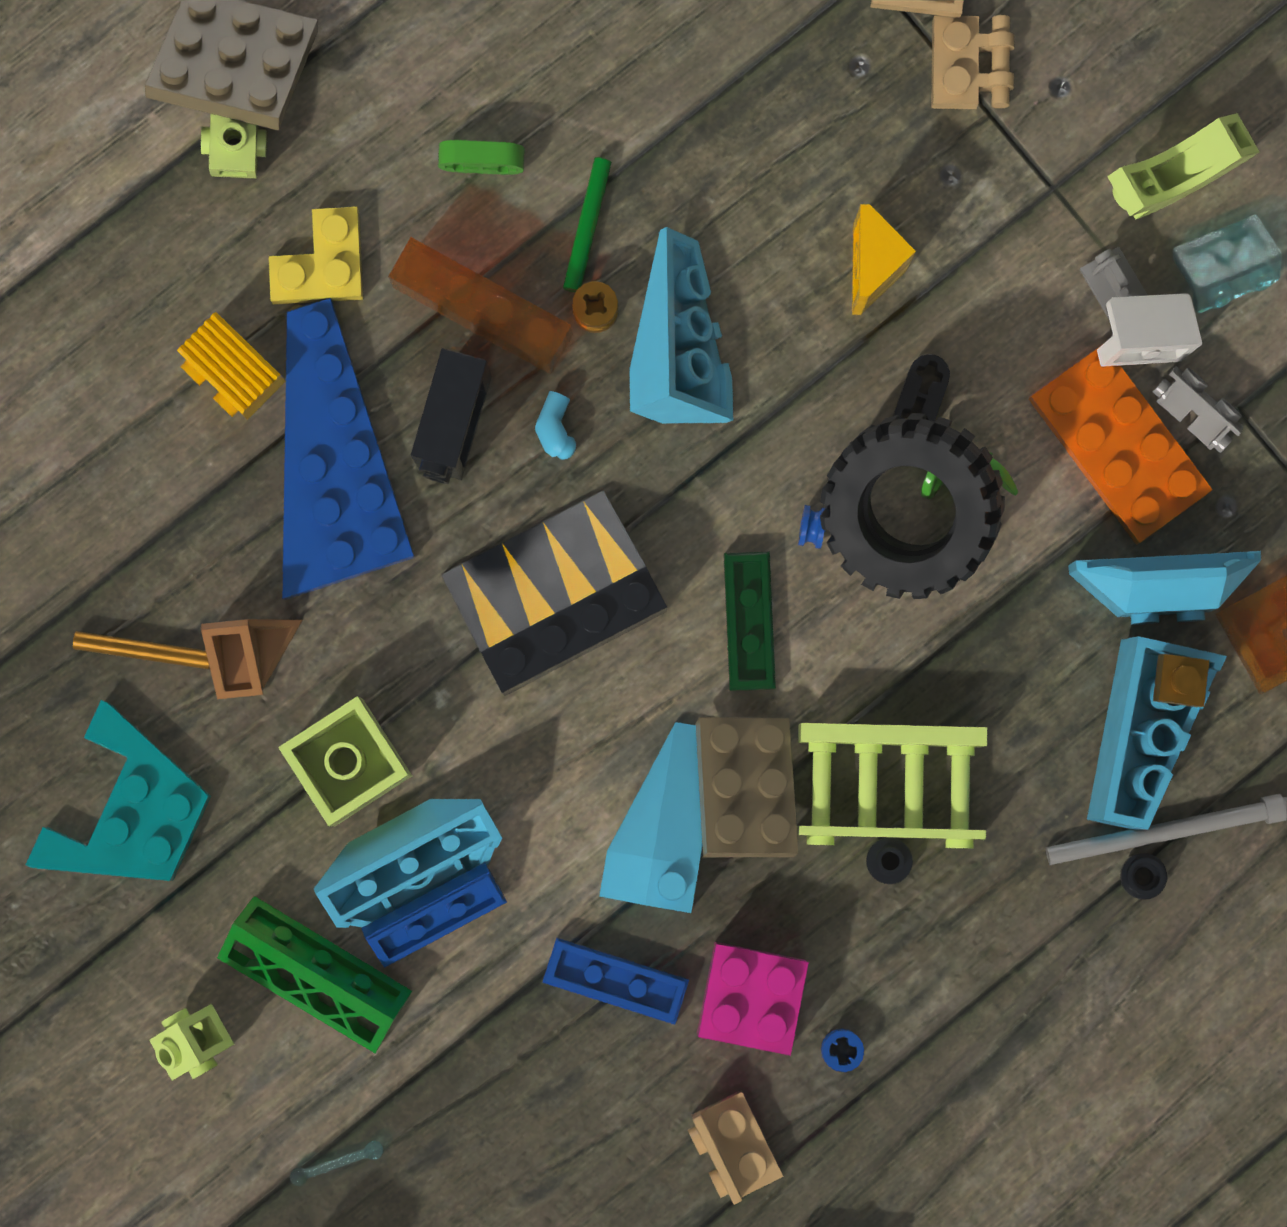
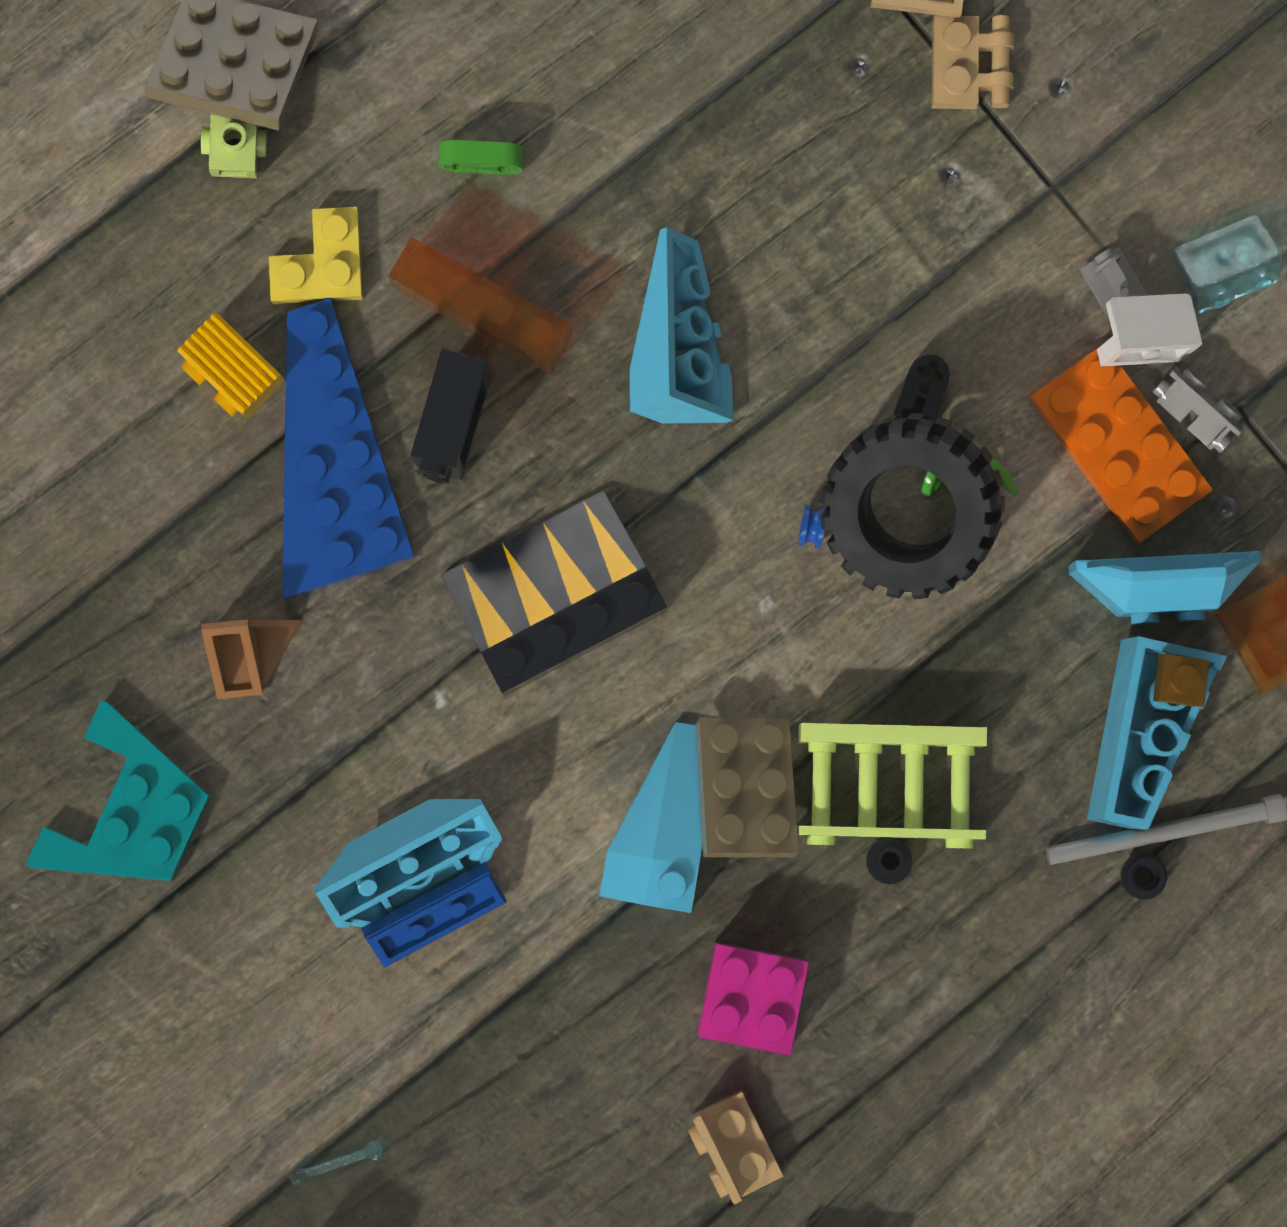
(140, 650): pearl gold bar -> none
(191, 1042): yellowish green brick -> none
(316, 968): green fence -> none
(345, 761): yellowish green brick -> none
(551, 430): medium azure arm -> none
(587, 224): green bar -> none
(597, 318): pearl gold wheel -> none
(615, 981): blue tile -> none
(749, 621): dark green tile -> none
(852, 1040): blue bush -> none
(878, 258): yellow slope -> none
(1183, 168): yellowish green arch -> none

